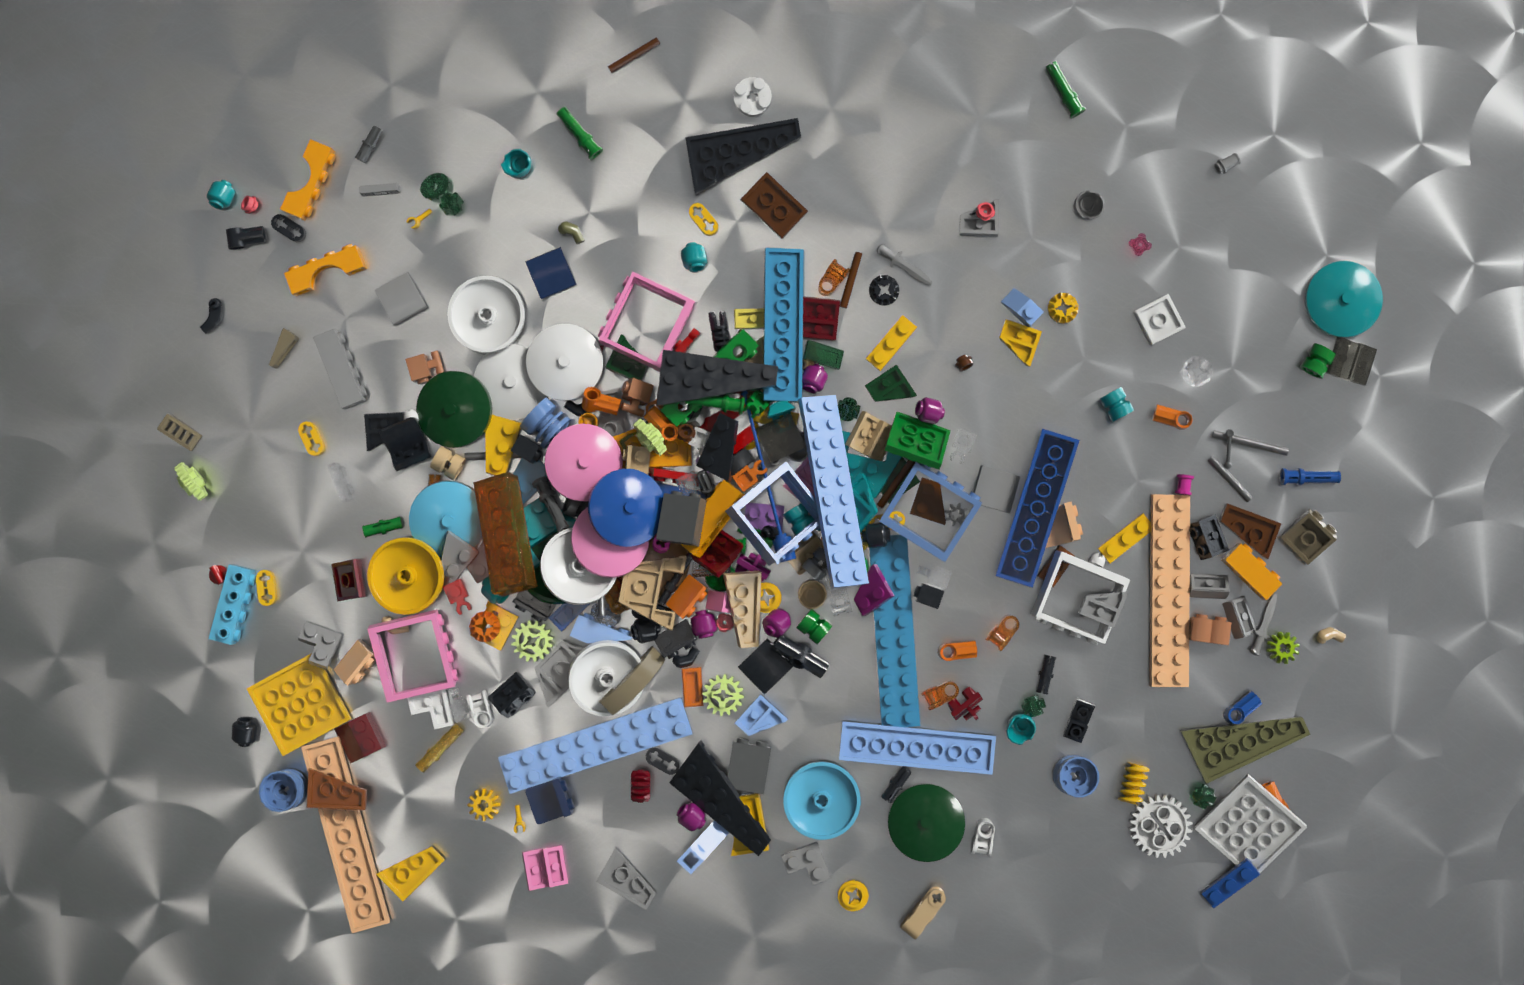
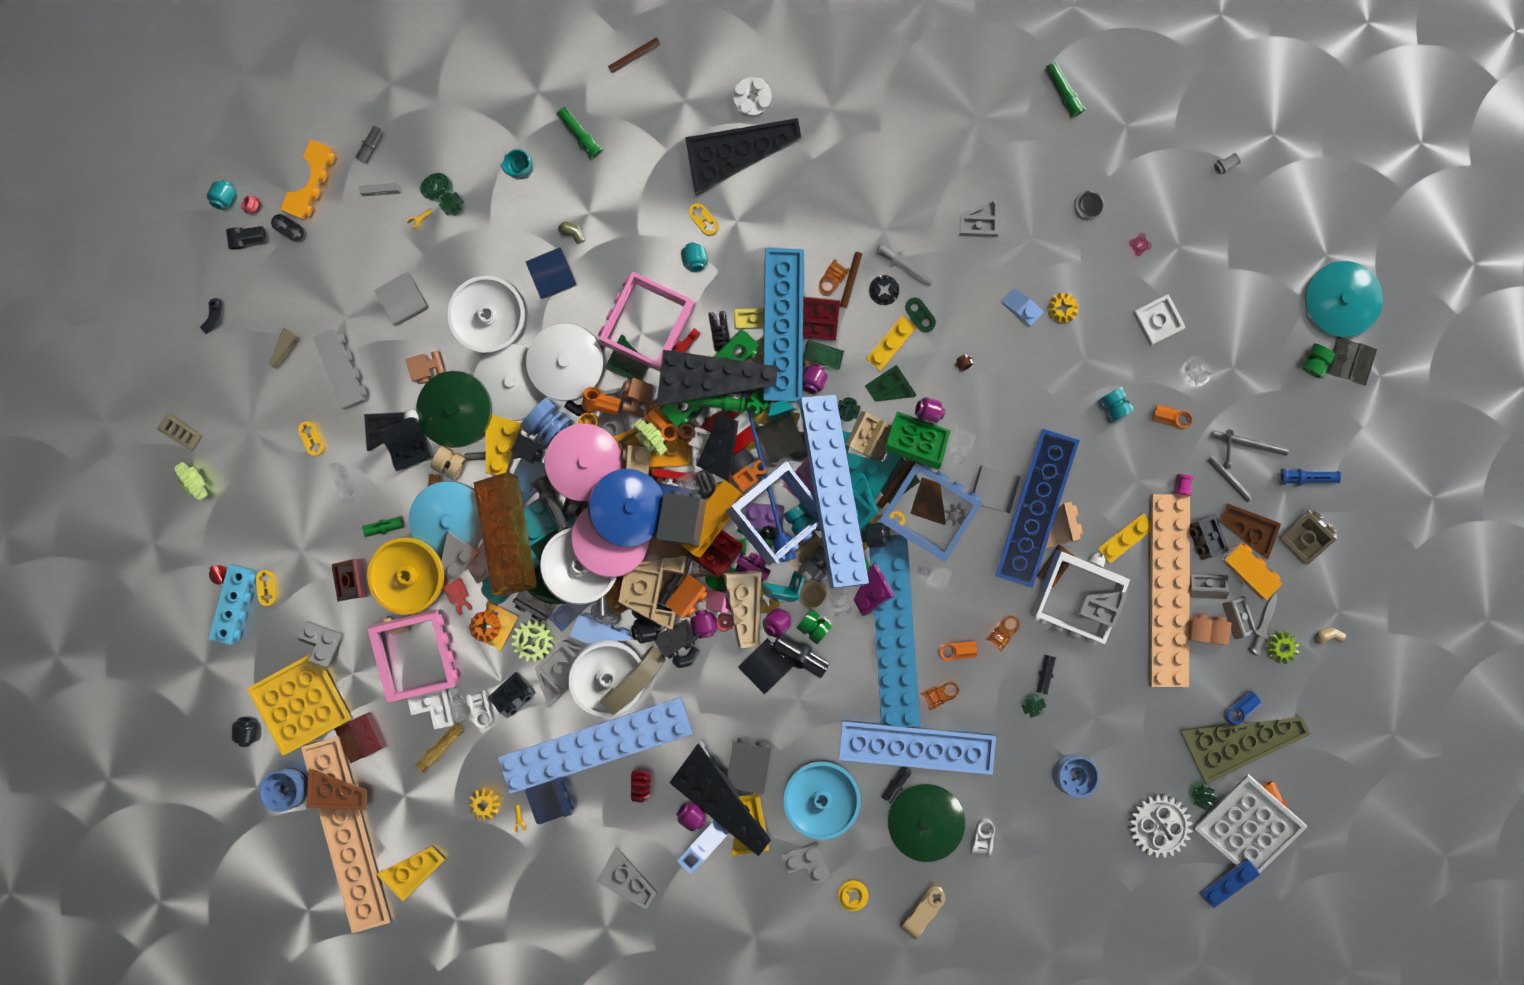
(302, 278): light orange arch -> none
(355, 662): light nougat slope -> none
(544, 867): bright pink slope -> none
(658, 549): dark pink bush -> none
(664, 756): black beam -> none
(692, 687): orange tile -> none
(722, 703): yellowish green gear -> none
(759, 717): light blue wing -> none
(774, 205): reddish brown tile -> none
(783, 593): none -> teal piece
(921, 314): none -> dark green plate
(928, 595): black brick -> none
(972, 700): dark red hips -> none
(985, 206): coral plate -> none
(1020, 340): yellow wing -> none
(1020, 728): teal hair -> none
(1078, 720): black slope -> none
(1134, 782): yellow piece -> none

